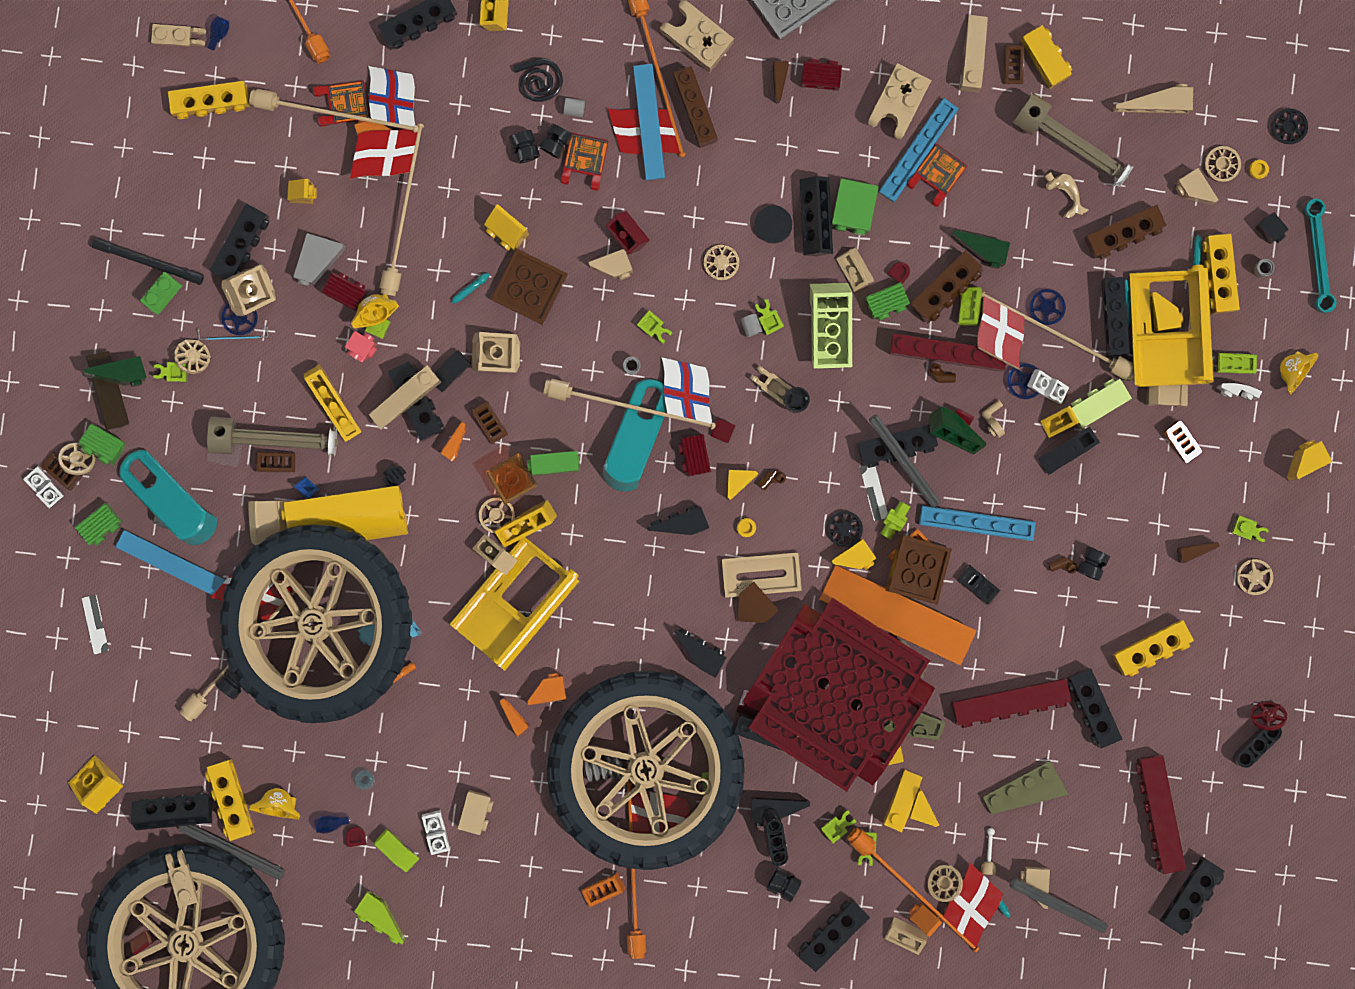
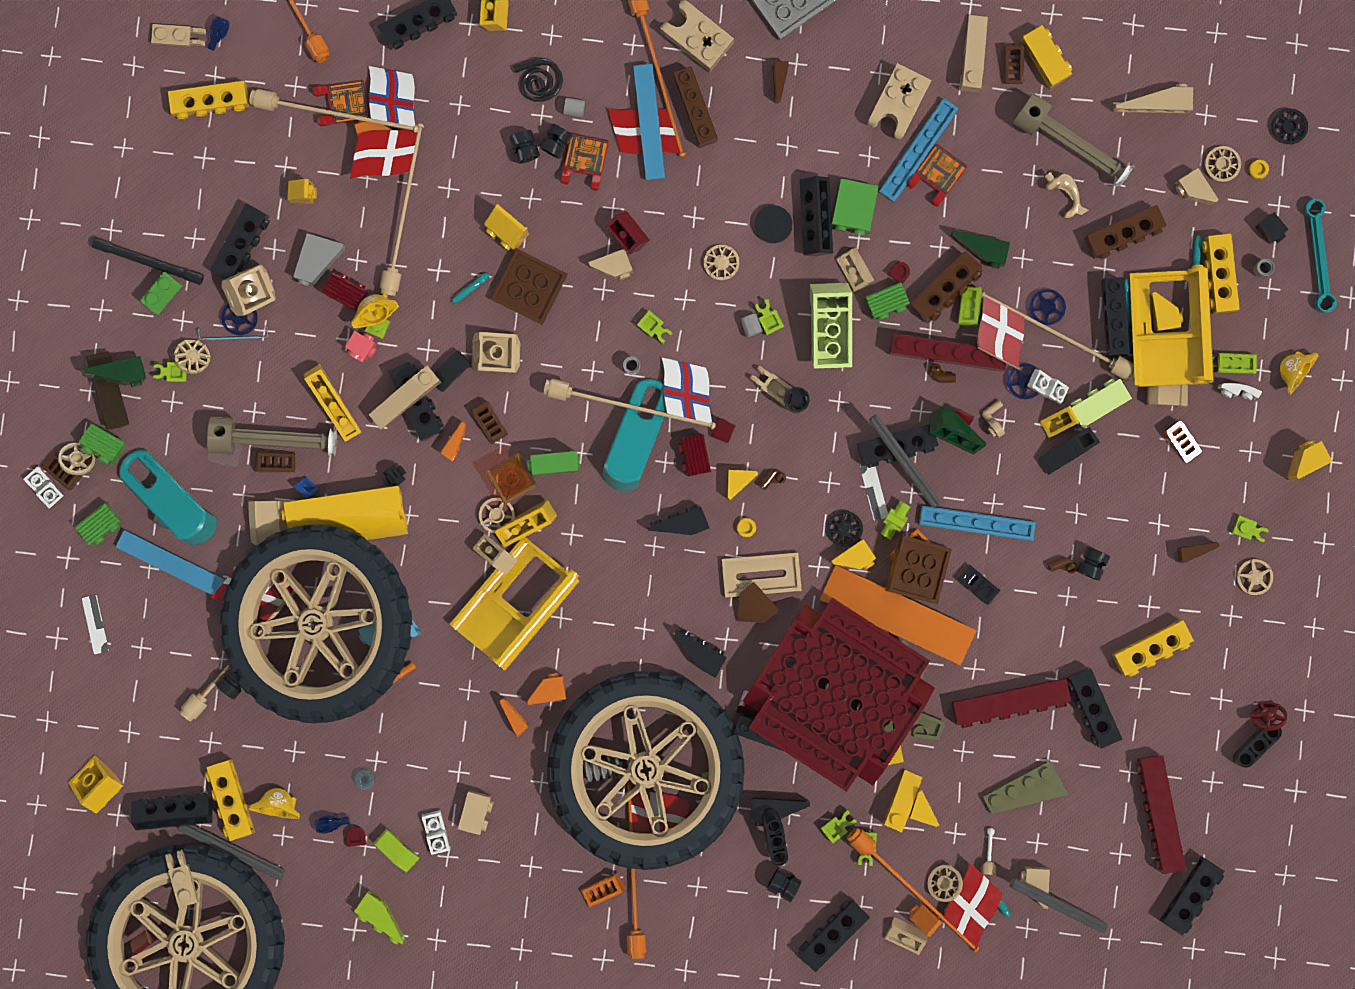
(821, 75): dark red brick -> none

